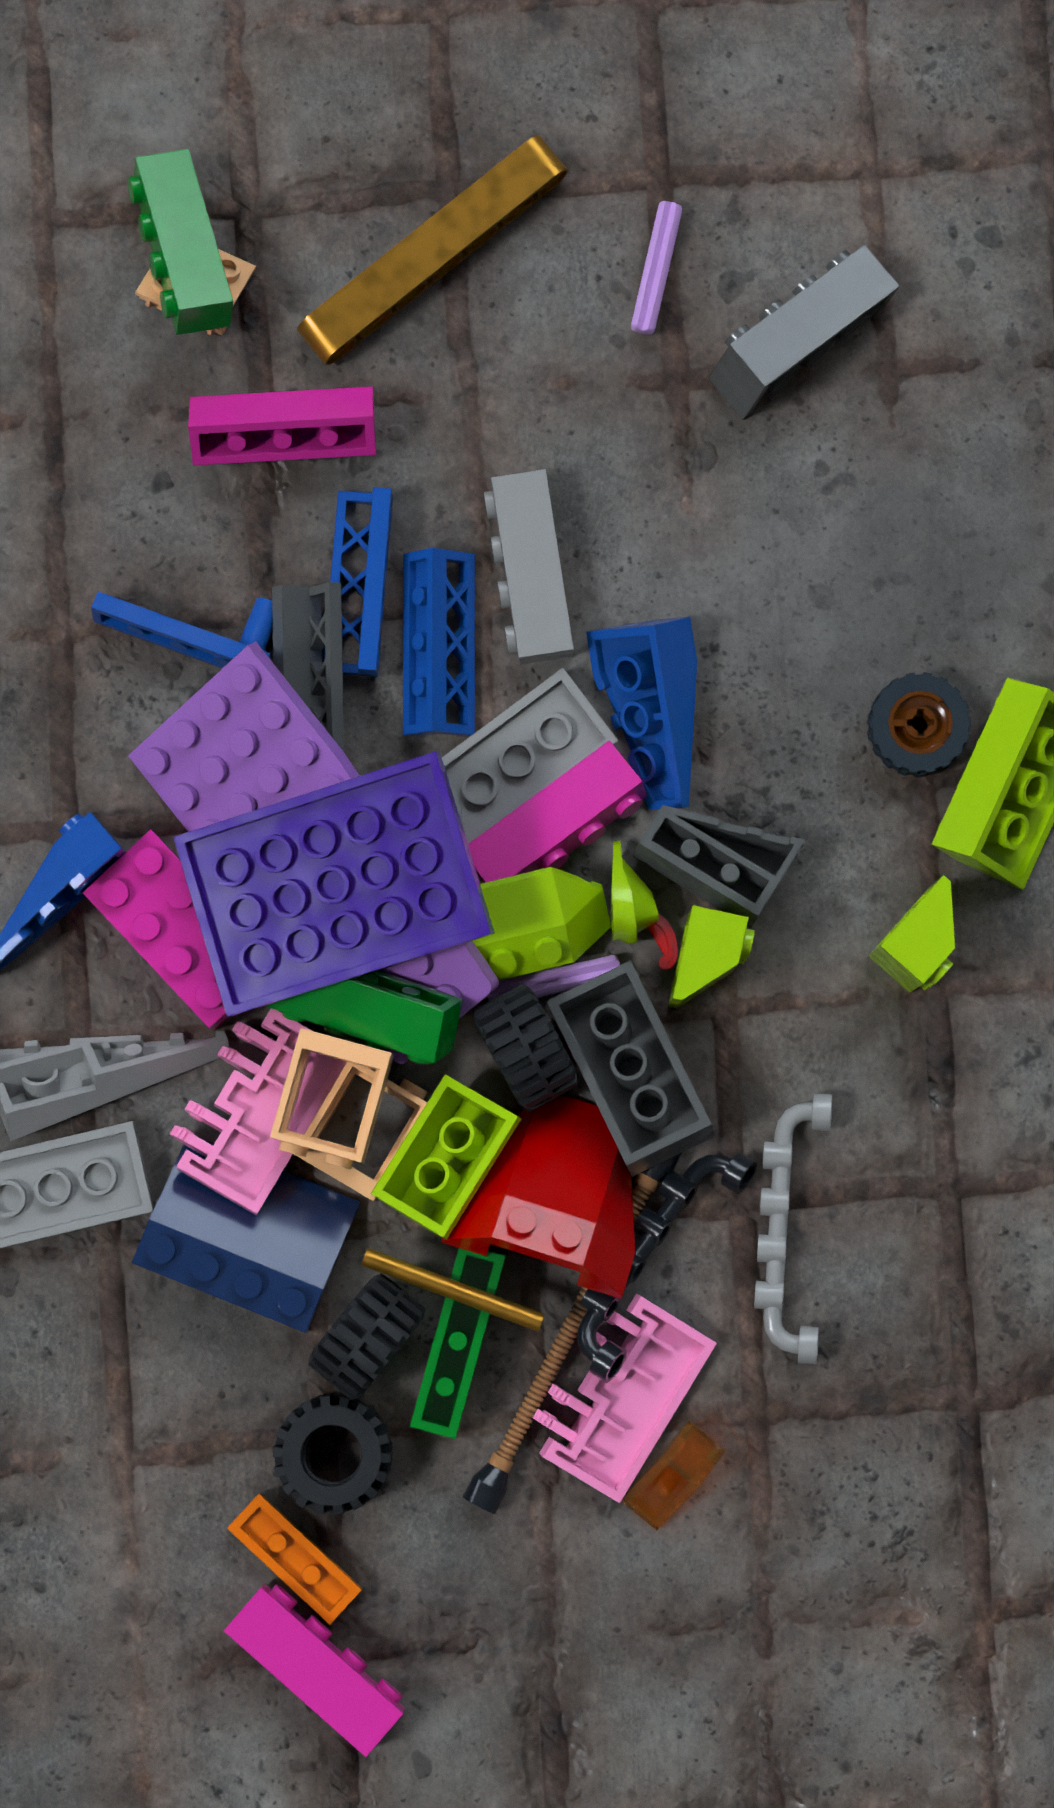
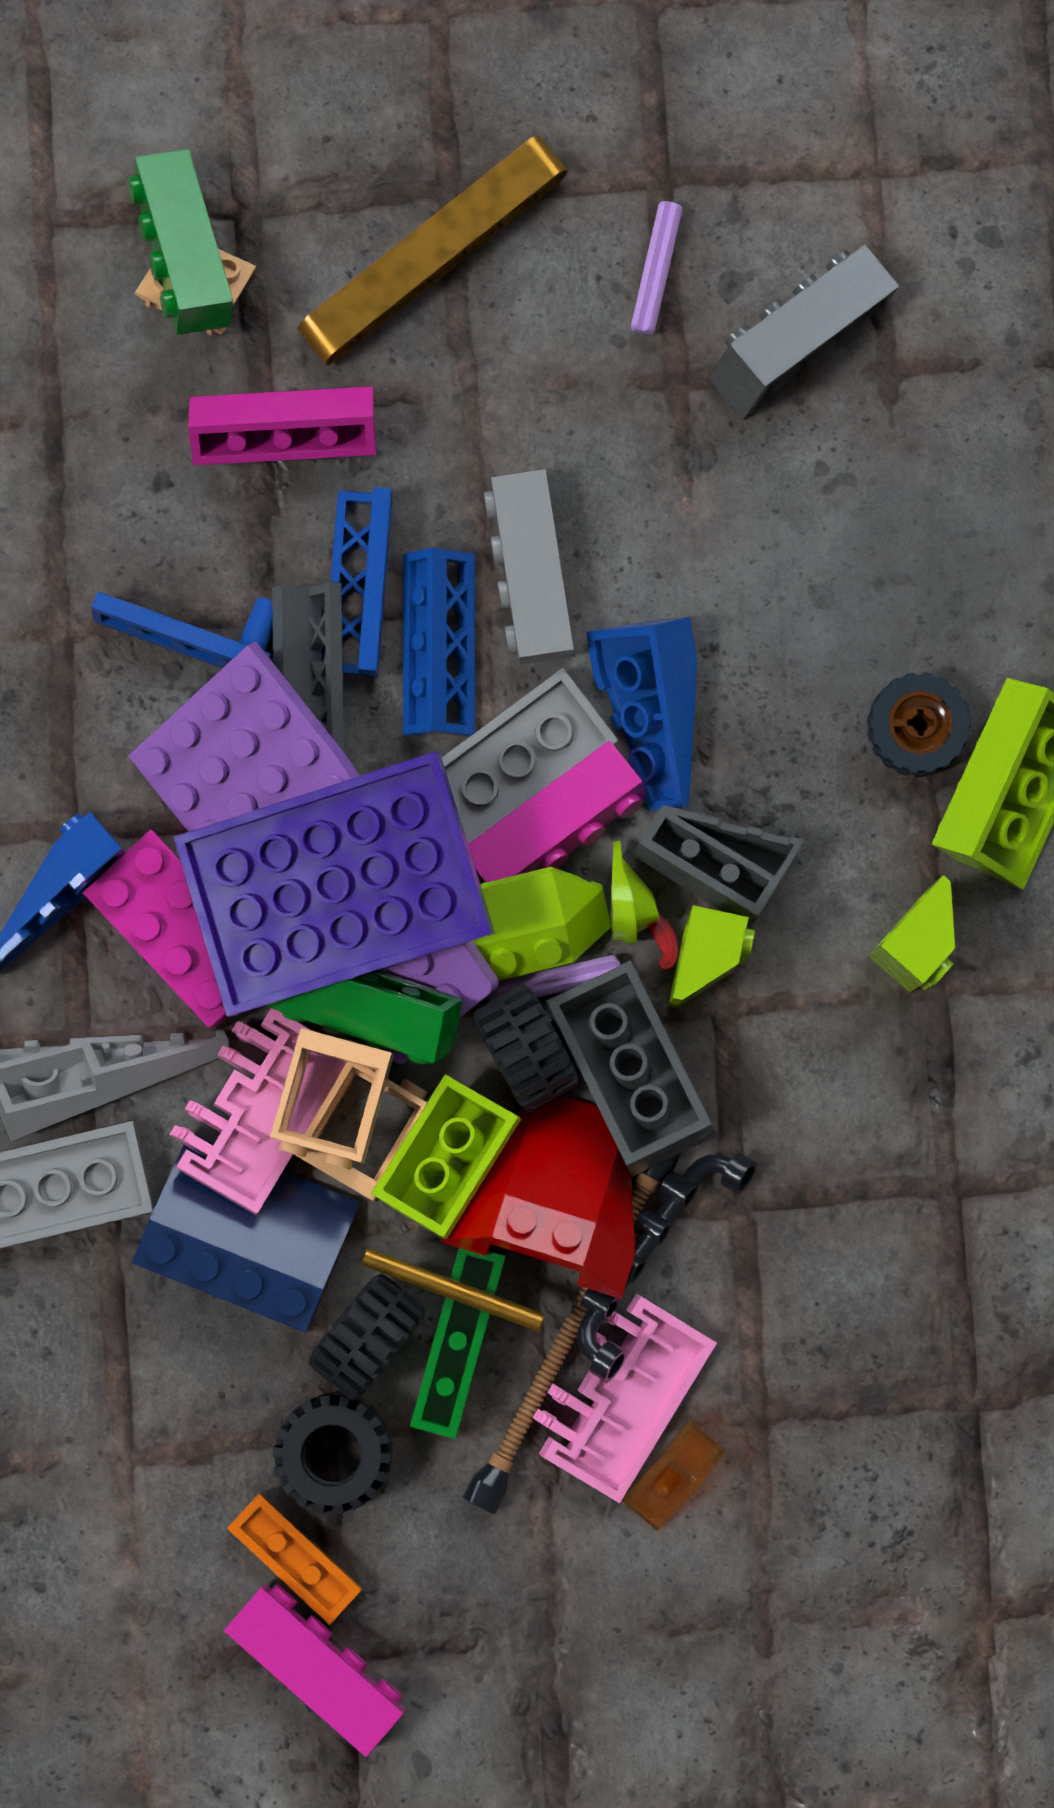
(773, 1247): light grey bar -> none

